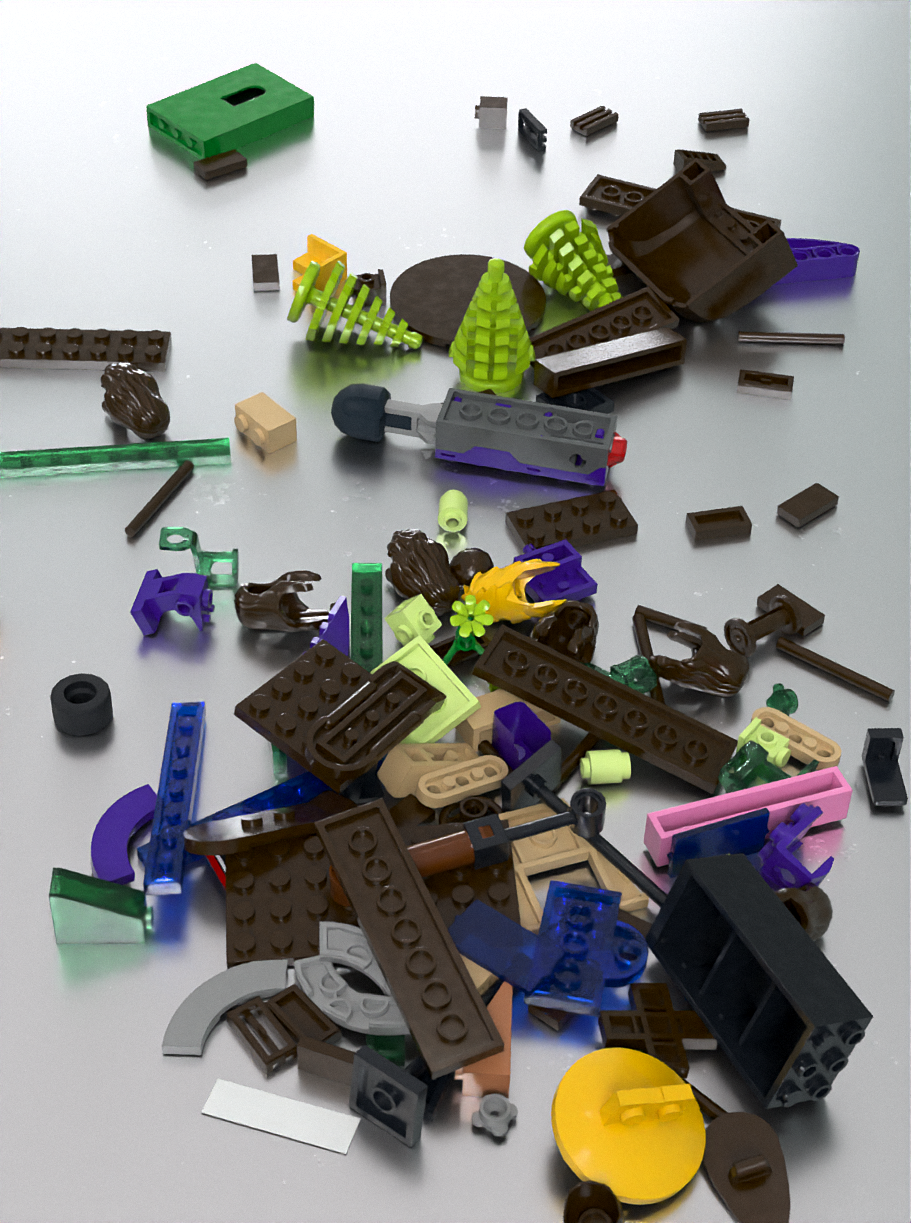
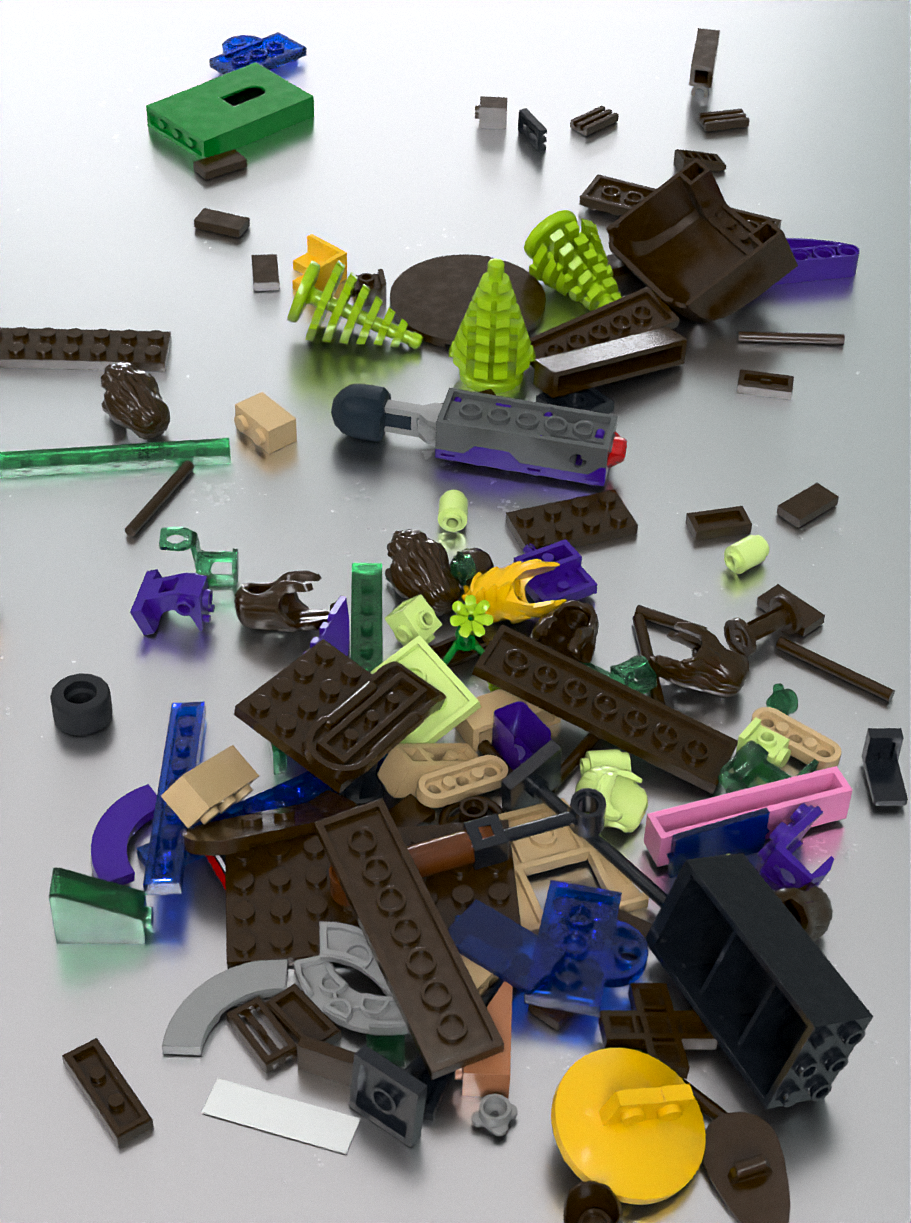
(107, 1091): none -> dark brown tile
(211, 787): none -> tan brick
(221, 222): none -> dark brown tile
(247, 49): none -> clear blue plate
(463, 567): none -> clear green plate
(624, 797): none -> yellowish green hair
(704, 60): none -> dark brown brick
(746, 553): none -> yellowish green brick

